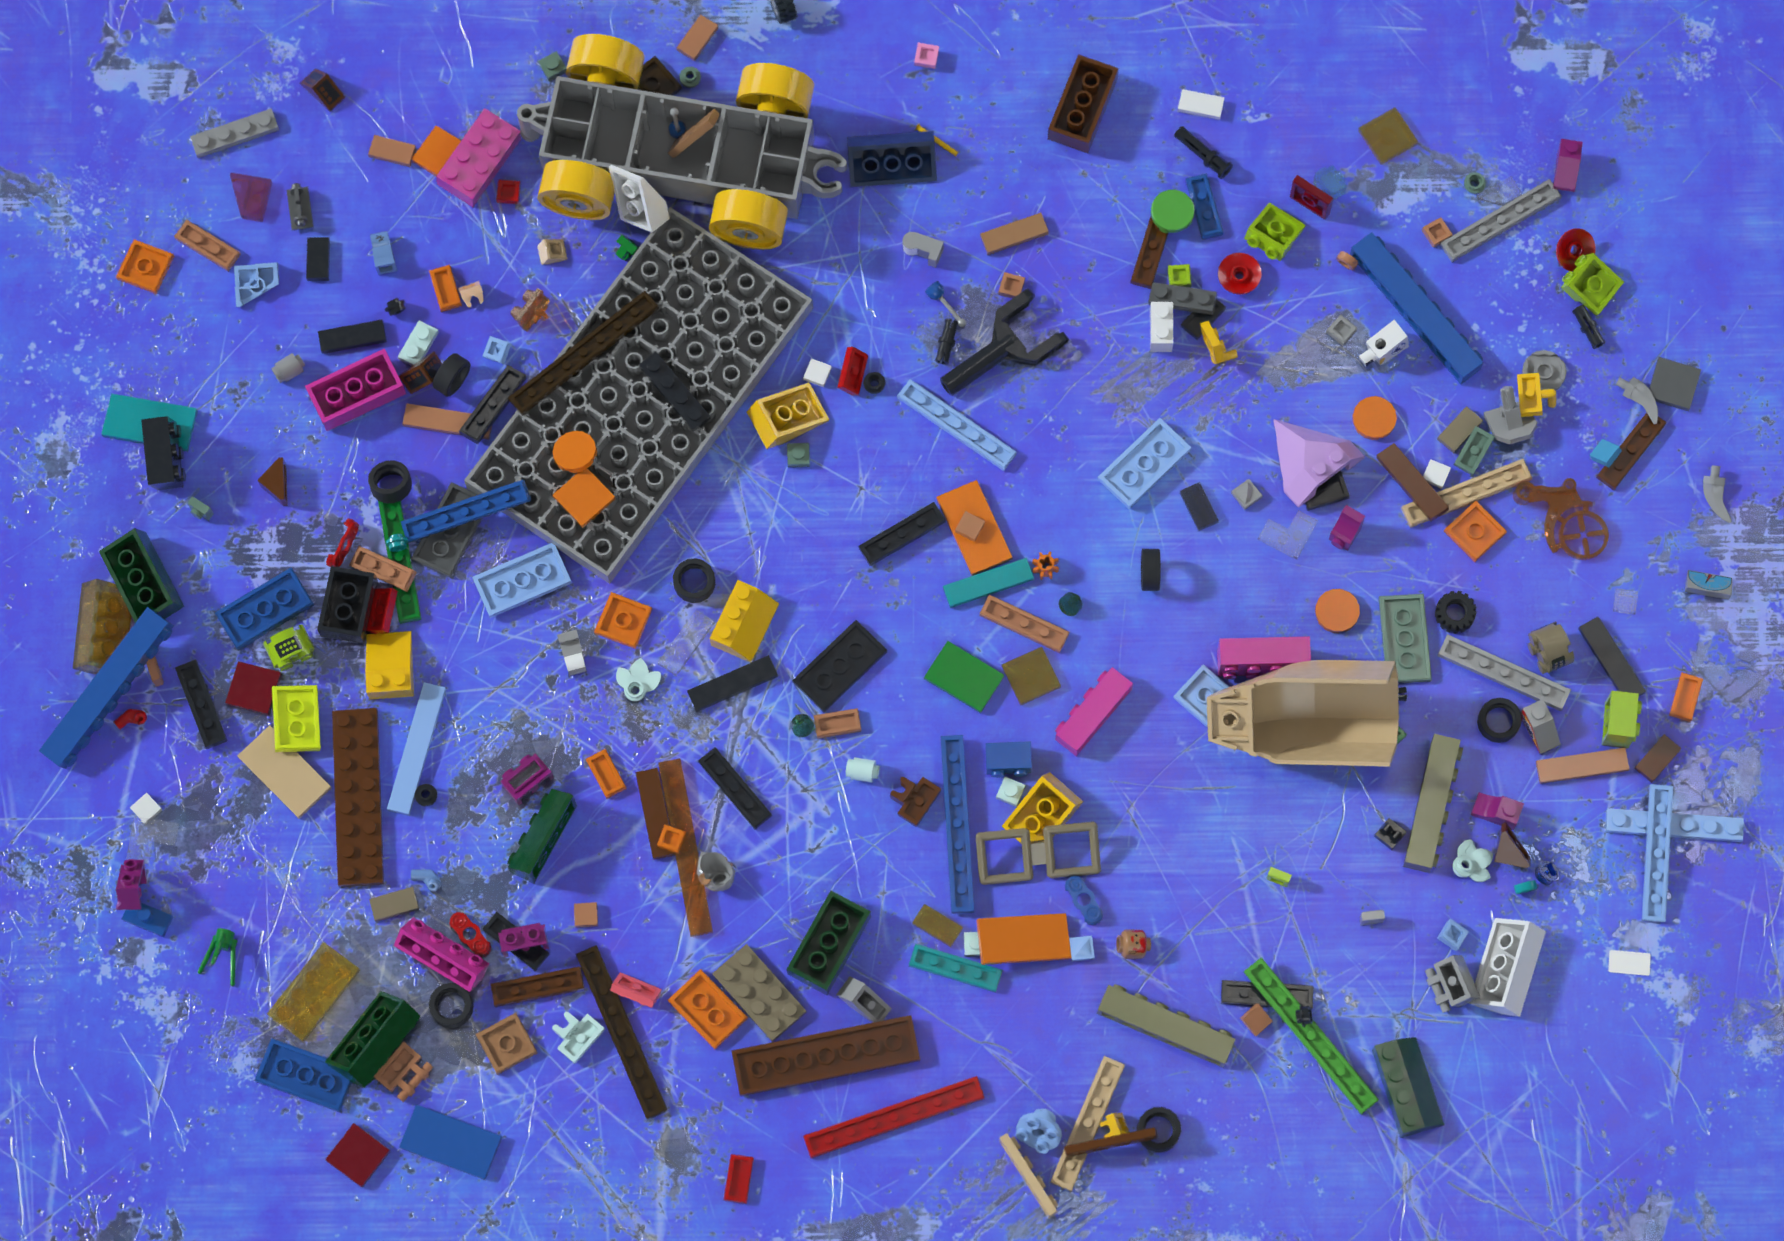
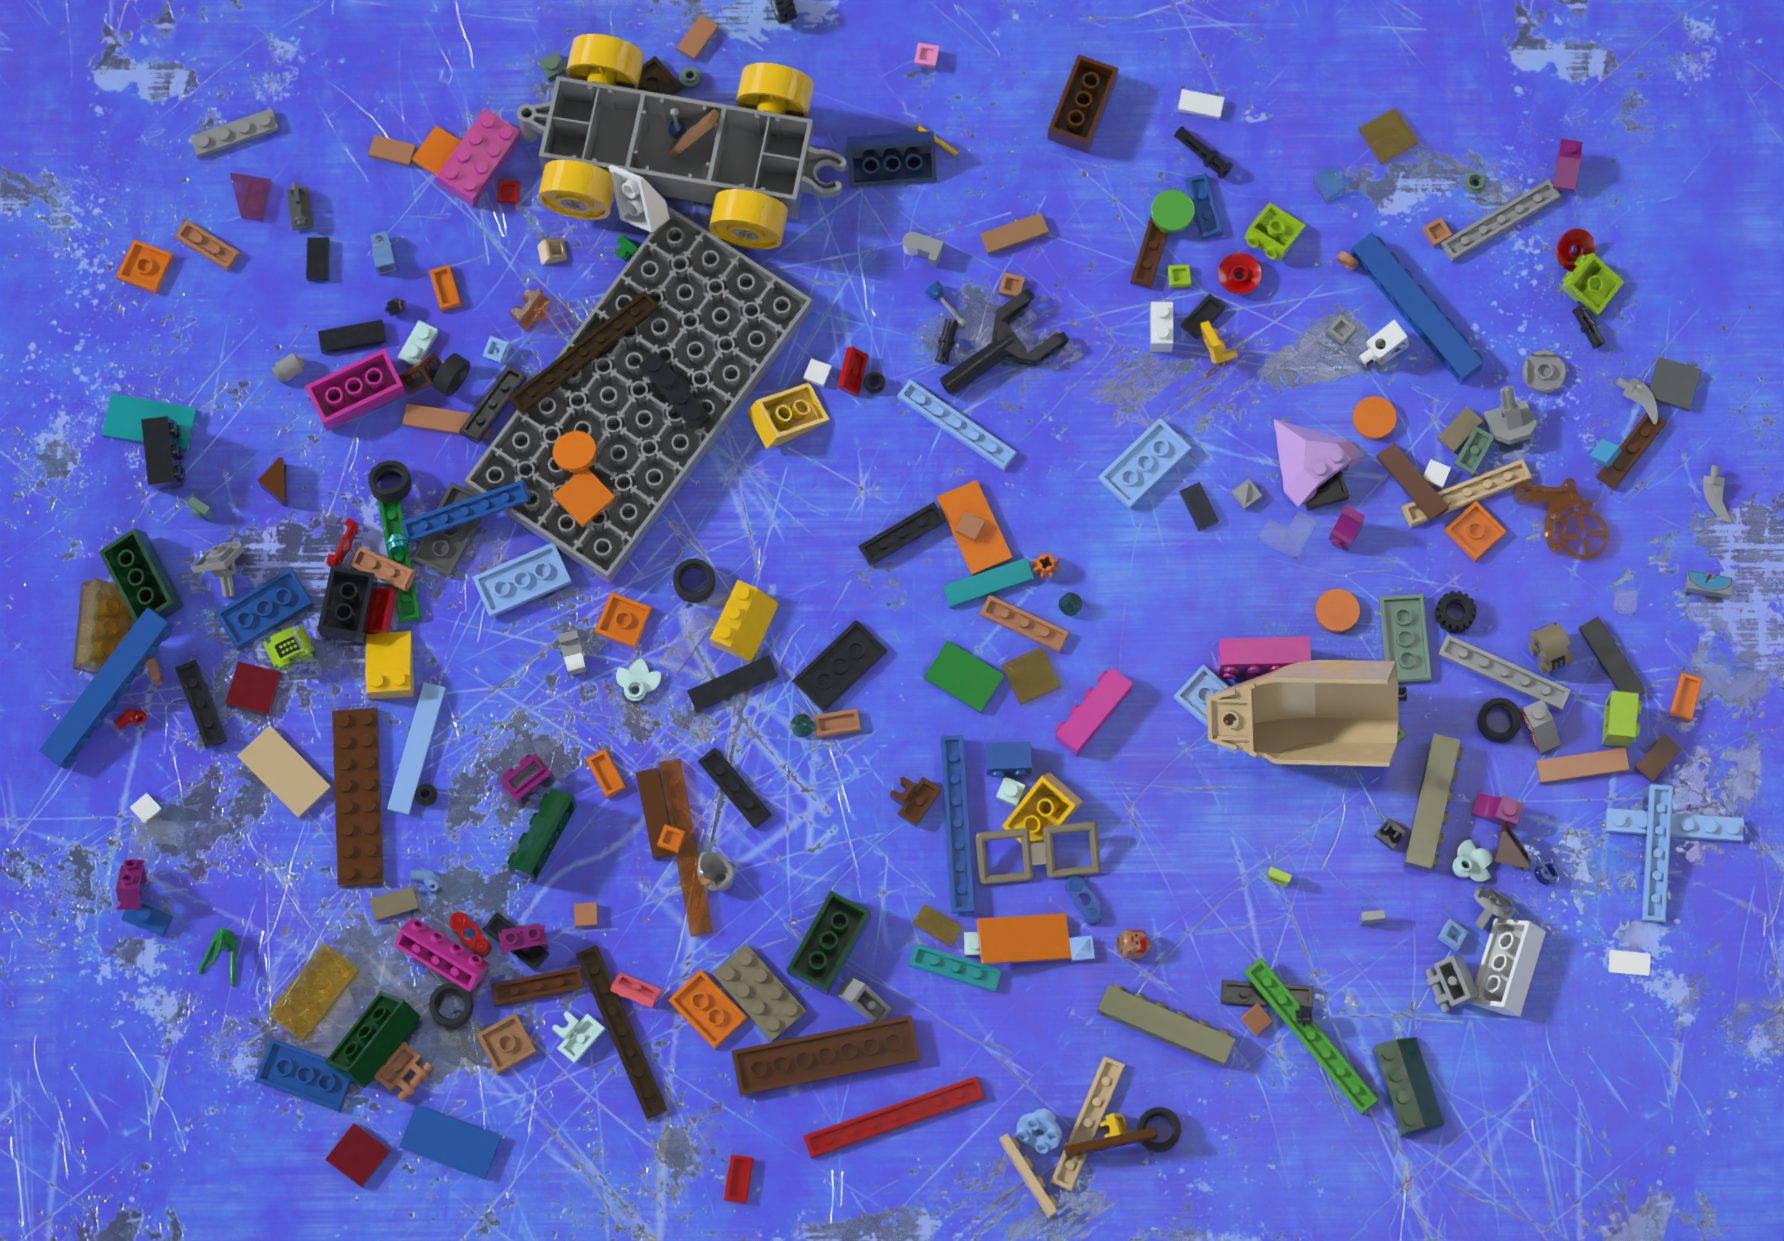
(221, 564): none -> light grey piece
(254, 281): light blue slope -> none
(296, 718): neon yellow tile -> none
(323, 89): slope -> none
(469, 290): light nougat tile -> none
(798, 455): sand green plate -> none
(862, 769): light aqua brick -> none
(1150, 569): black tyre -> none
(1184, 298): dark grey plate -> none
(1311, 197): dark red tile -> none
(1494, 903): none -> light grey tile
(1525, 887): teal tile -> none
(1531, 394): yellow plate -> none

